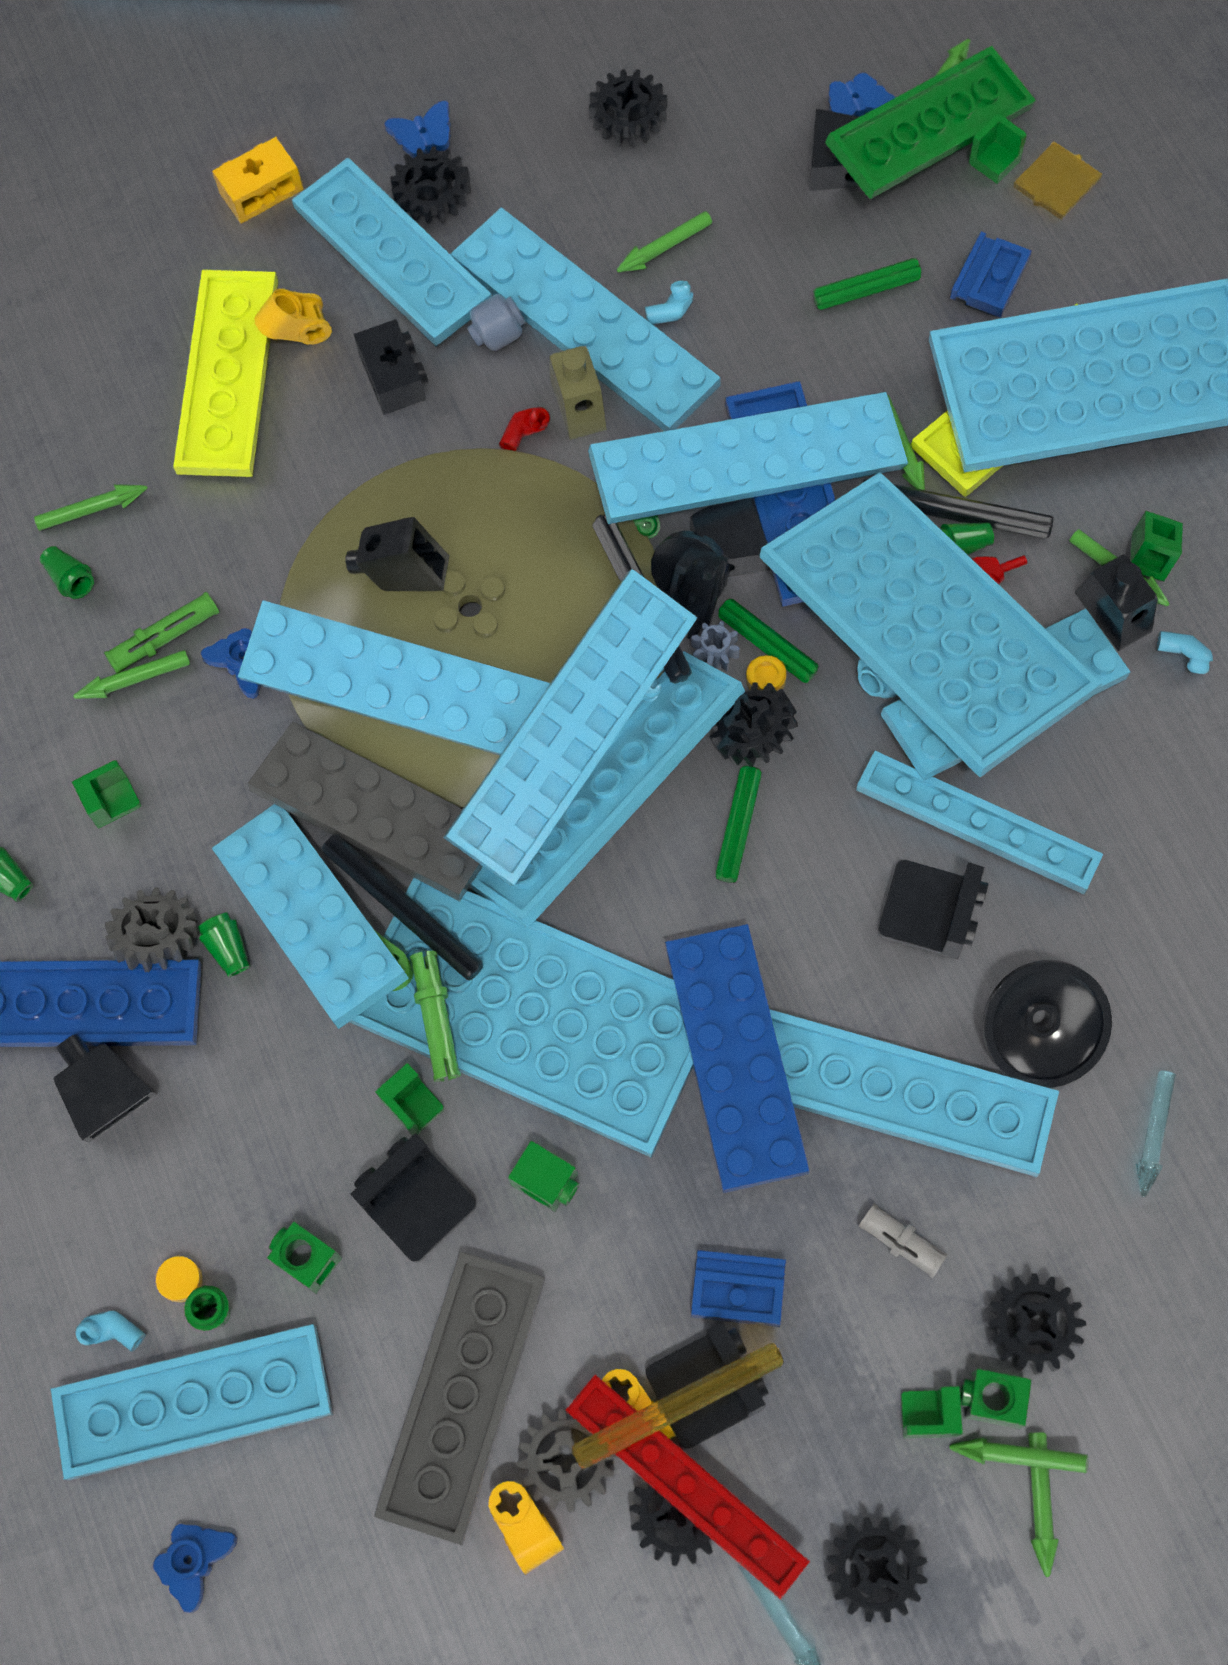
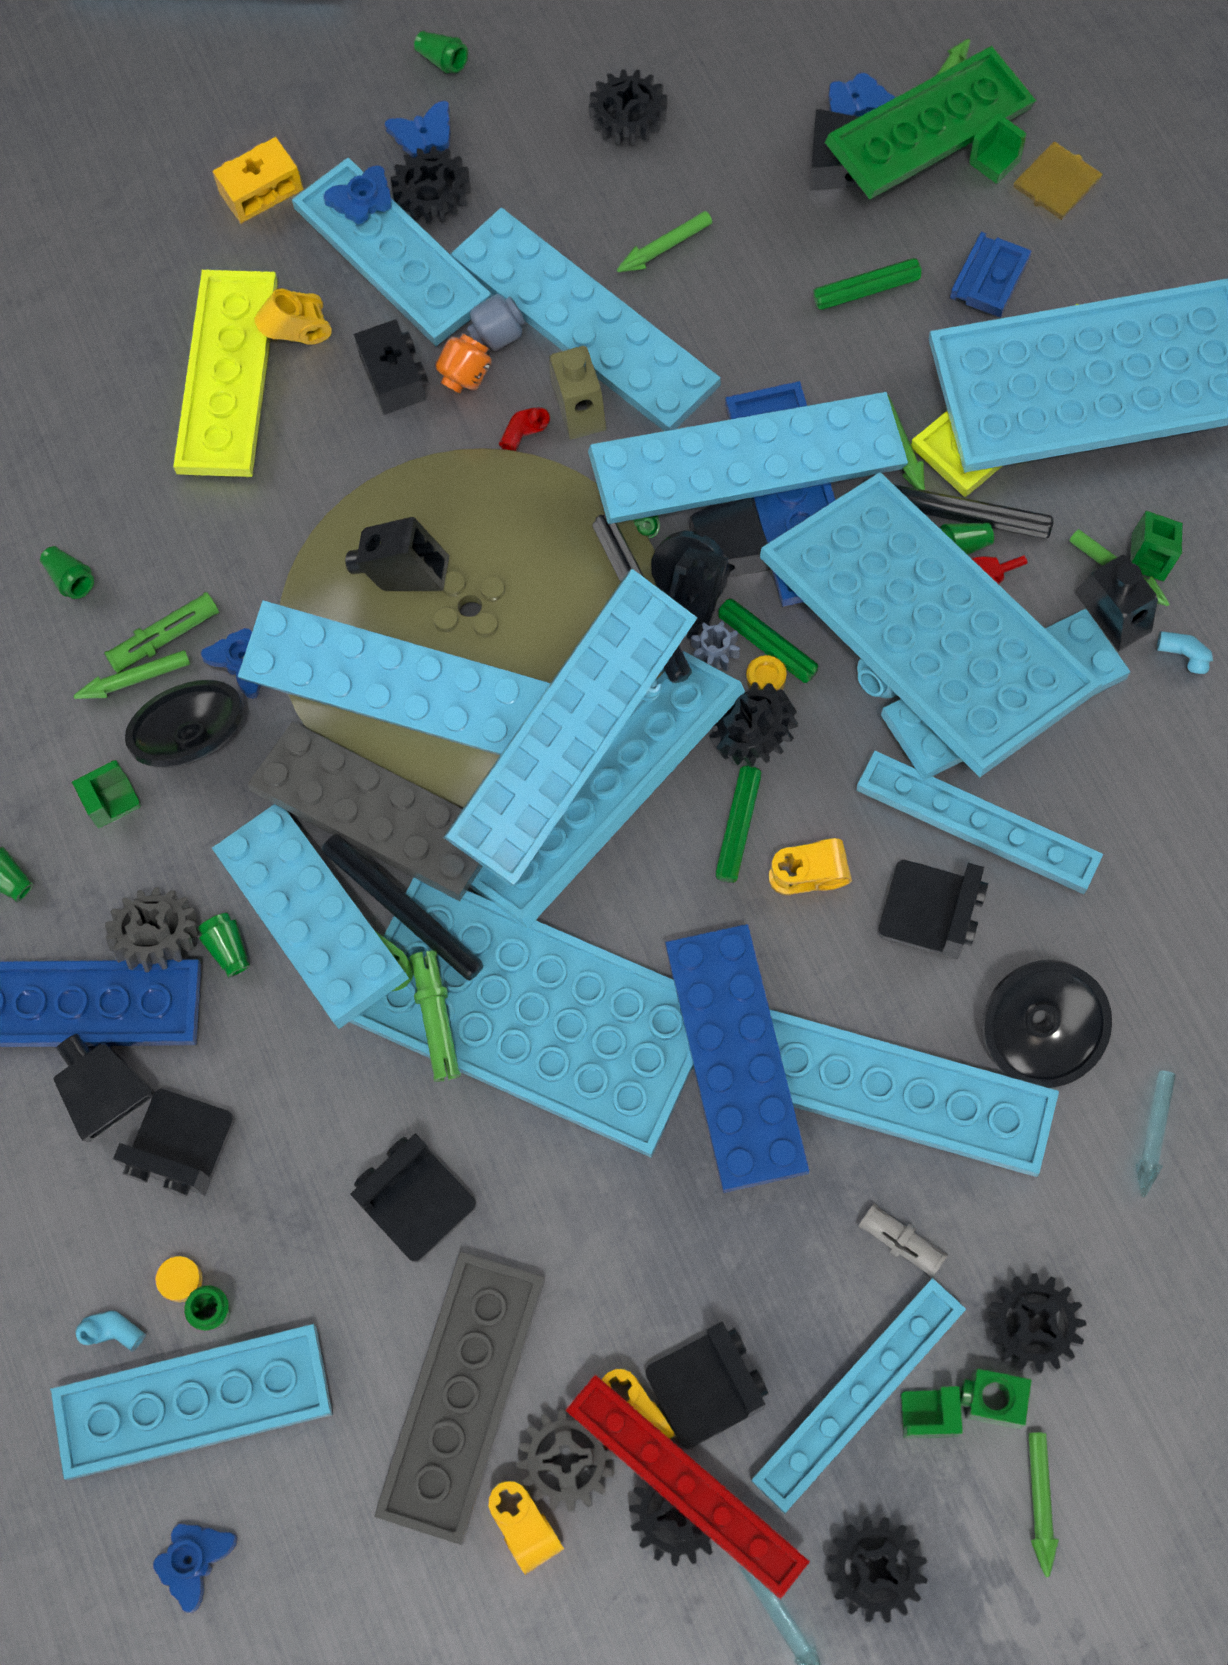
(121, 495): bright green piece -> none
(177, 1143): none -> black bracket
(184, 724): none -> black dish
(316, 1270): green brick -> none
(361, 195): none -> blue animal
(409, 1100): green panel -> none
(442, 50): none -> green cone
(463, 363): none -> orange head
(544, 1177): green brick -> none
(674, 307): medium azure arm -> none
(677, 1405): clear yellow axle -> none
(738, 1288): blue plate -> none
(815, 866): none -> yellow piece
(858, 1396): none -> medium azure plate
(983, 1451): bright green piece -> none

